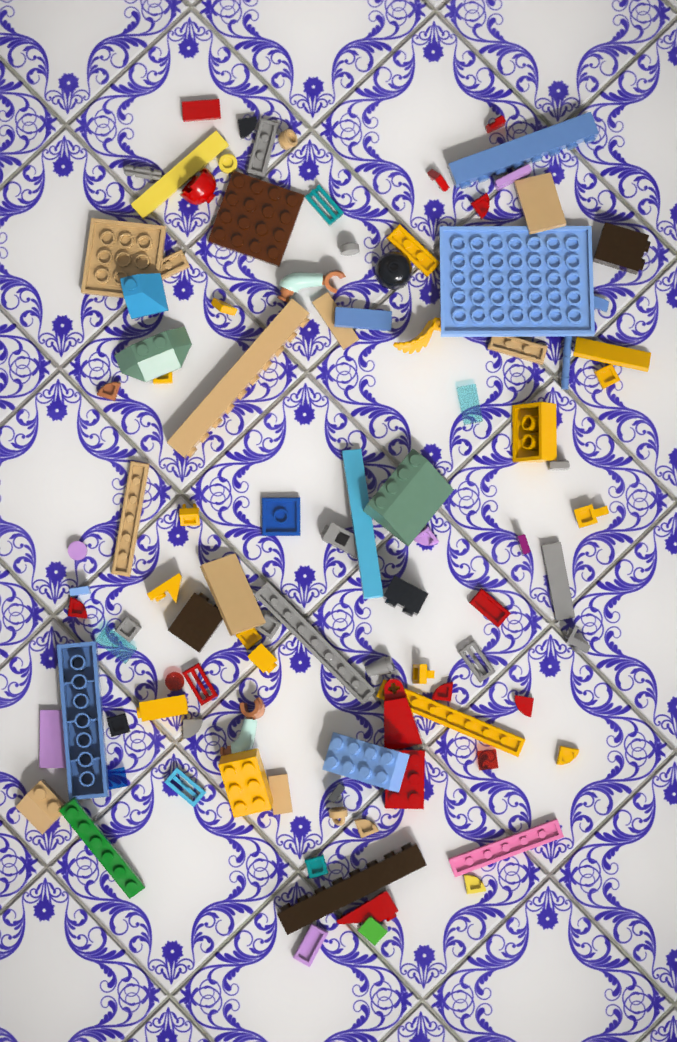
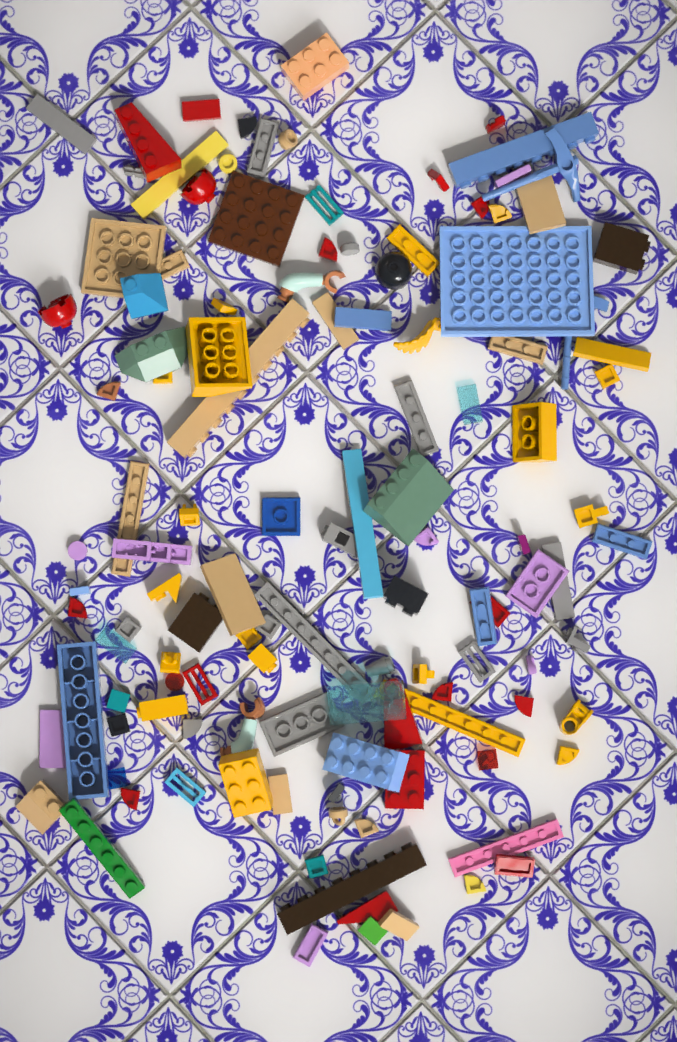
(59, 312): none -> red cylinder
(61, 124): none -> light grey tile
(118, 700): none -> teal tile
(130, 797): none -> red tile
(147, 145): none -> red wedge
(152, 551): none -> lavender slope
(170, 662): none -> yellow tile
(218, 355): none -> yellow slope
(298, 725): none -> light grey tile
(315, 66): none -> light nougat brick
(328, 250): none -> red tile
(366, 702): none -> clear light blue plate
(398, 924): none -> tan tile
(416, 418): none -> light grey tile
(483, 616): none -> medium blue tile
(498, 213): none -> yellow tile
(514, 865): none -> tile
(531, 667): none -> lavender tile
(537, 583): none -> lavender tile
(559, 465): light grey tile -> none
(564, 164): none -> medium blue piece
(576, 717): none -> yellow piece
(622, 541): none -> medium blue tile

